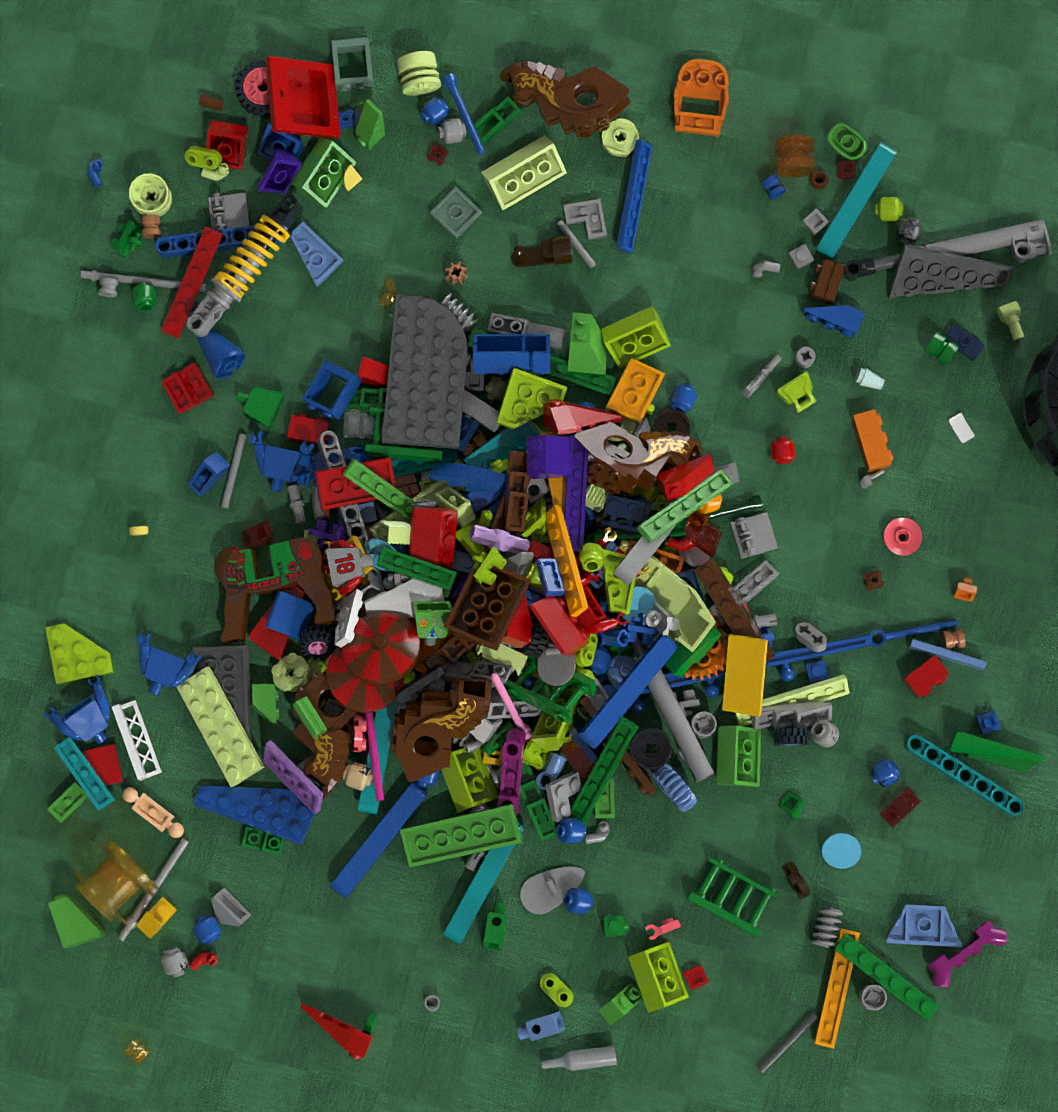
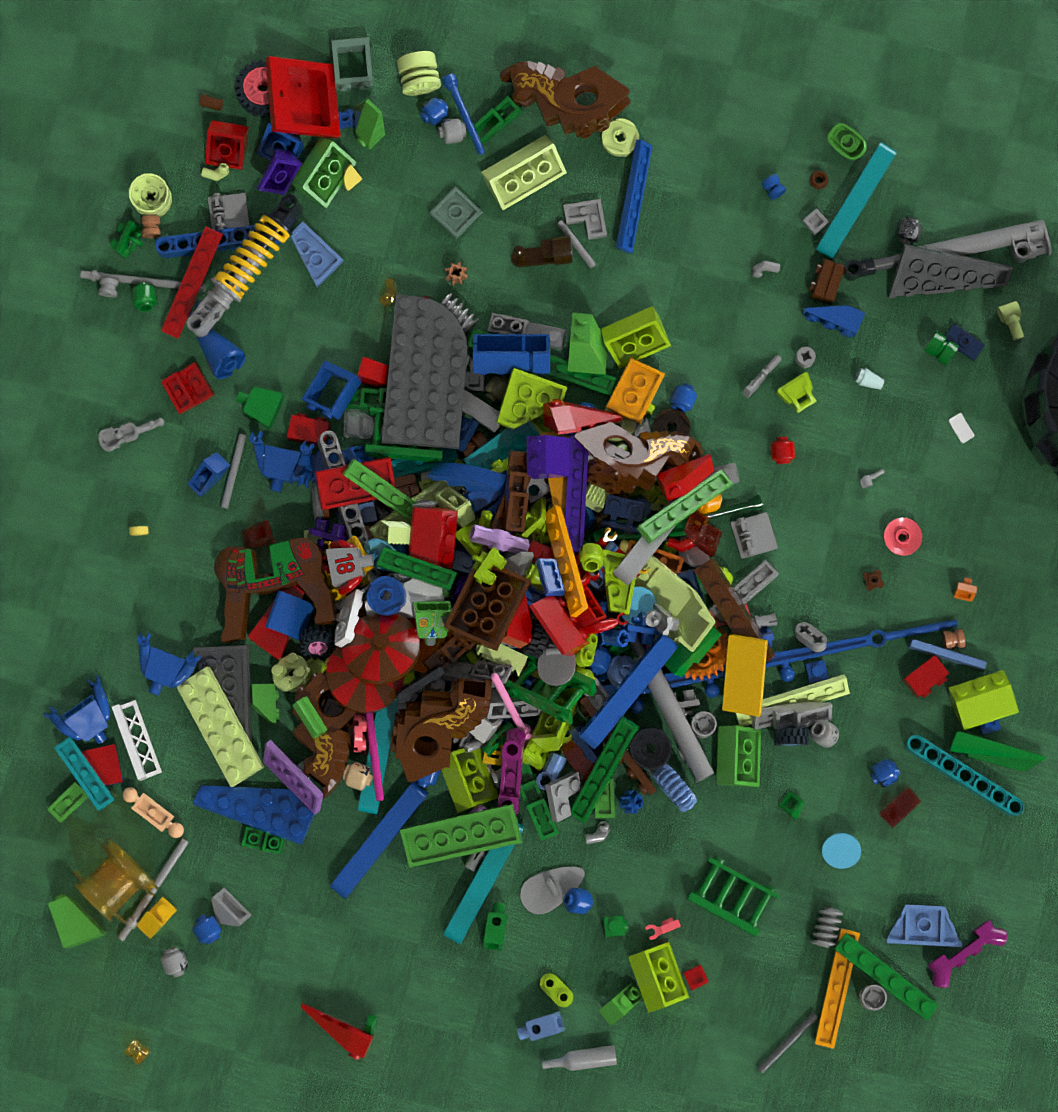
(75, 655): lime plate -> none
(94, 171): blue arm -> none
(112, 438): none -> light grey piece
(202, 157): lime plate -> none
(203, 958): red arm -> none
(296, 505): light grey pin -> none
(397, 597): none -> blue plate
(432, 999): light grey hinge -> none
(436, 149): clear red plate -> none
(570, 830): blue head -> none
(631, 801): none -> blue gear
(701, 81): orange slope -> none
(795, 156): clear orange wheel -> none
(795, 881): dark brown plate -> none
(801, 257): light grey plate -> none
(846, 165): clear red plate -> none
(872, 440): orange brick -> none
(889, 209): lime head -> none
(983, 700): none -> lime slope

